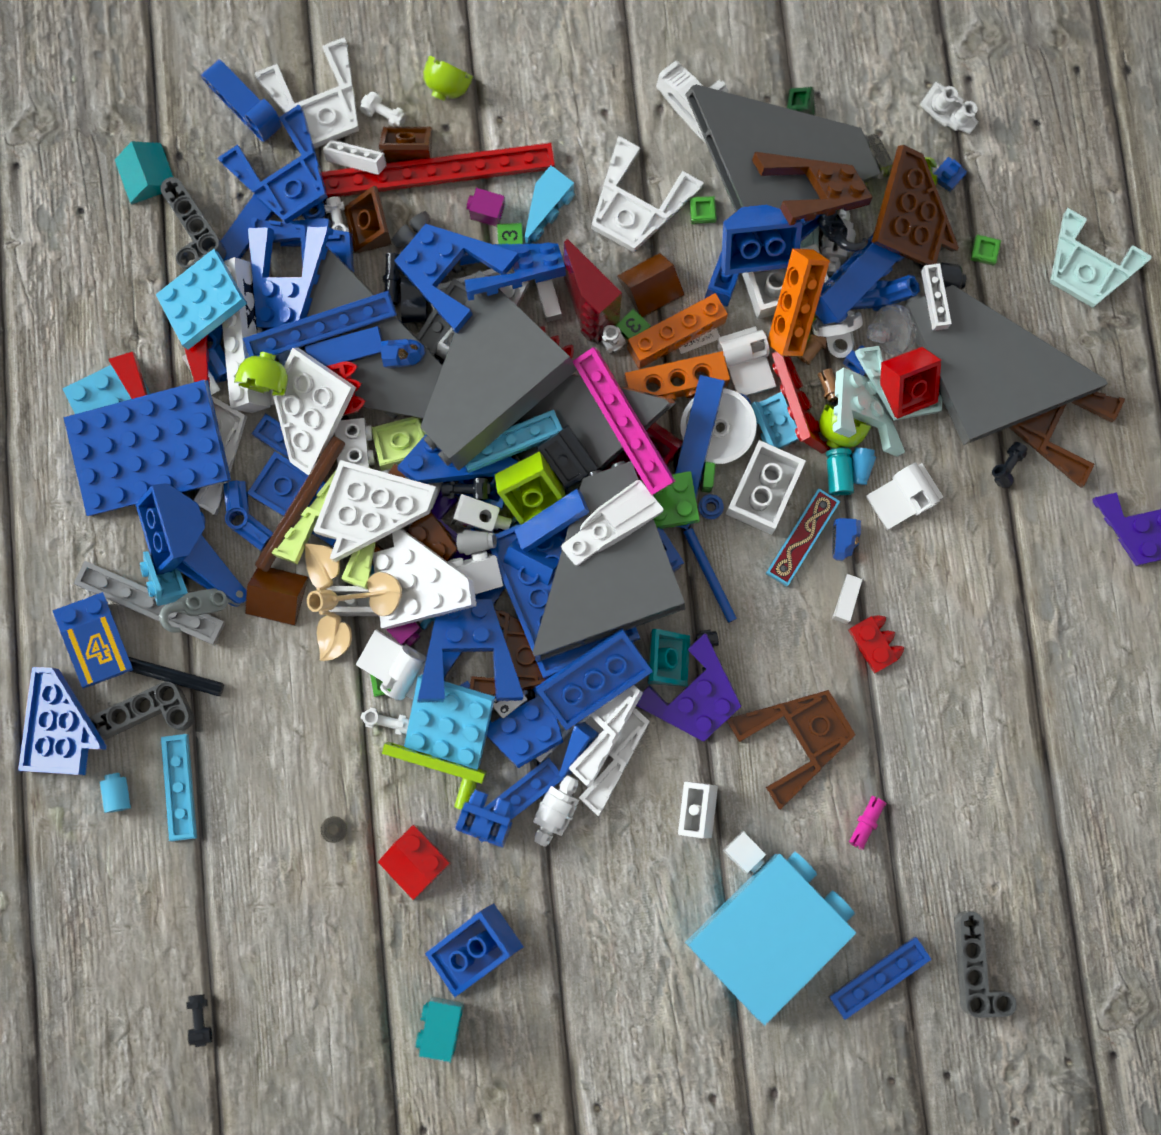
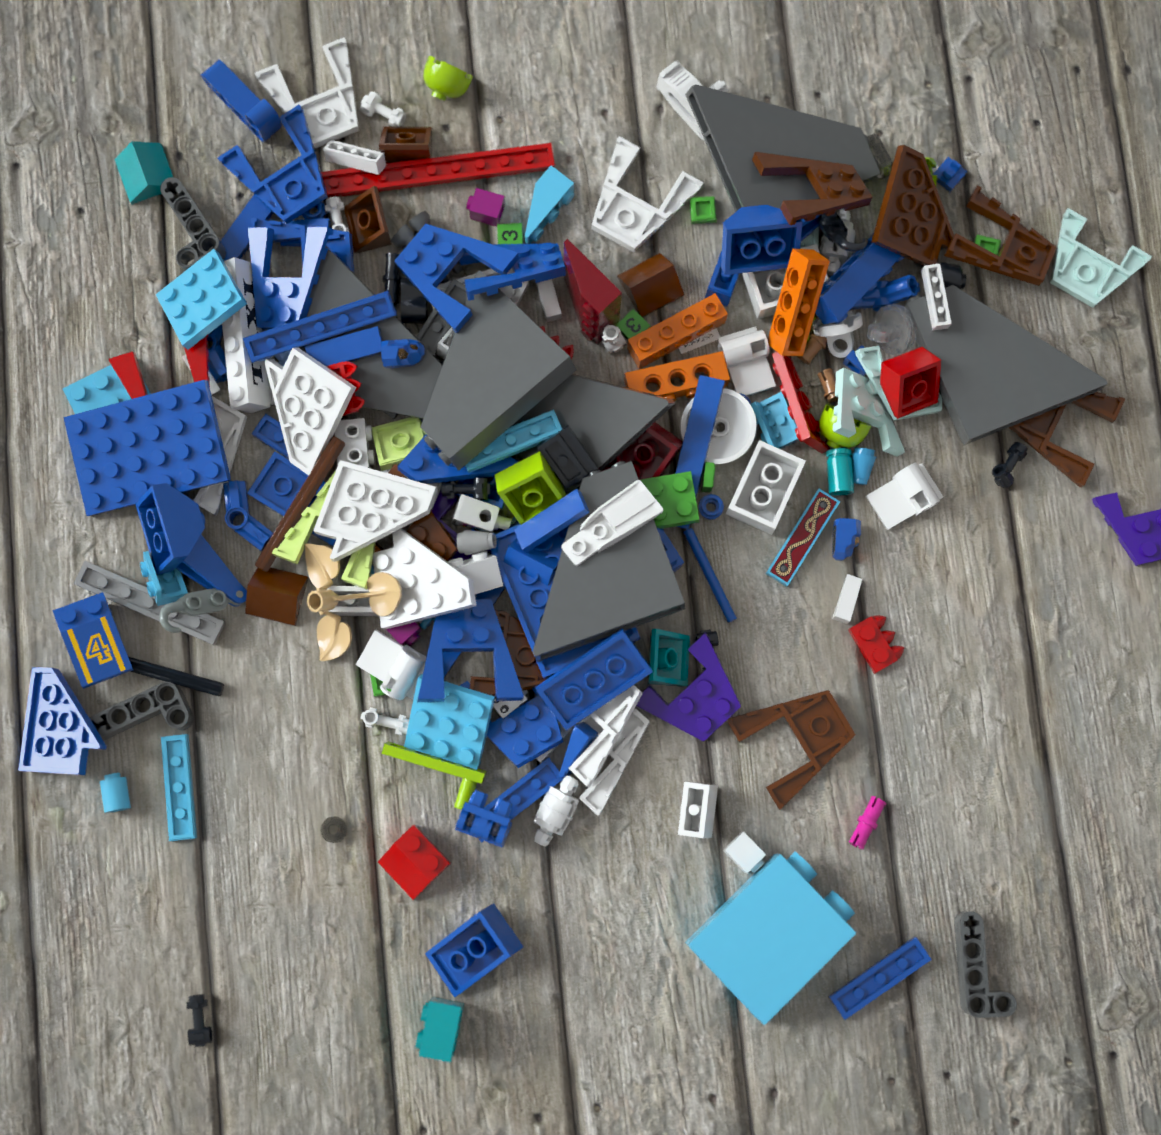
(262, 374): lime cylinder -> none
(623, 421): dark pink plate -> none
(802, 100): dark green slope -> none
(949, 108): white connector -> none
(1023, 254): none -> reddish brown wing

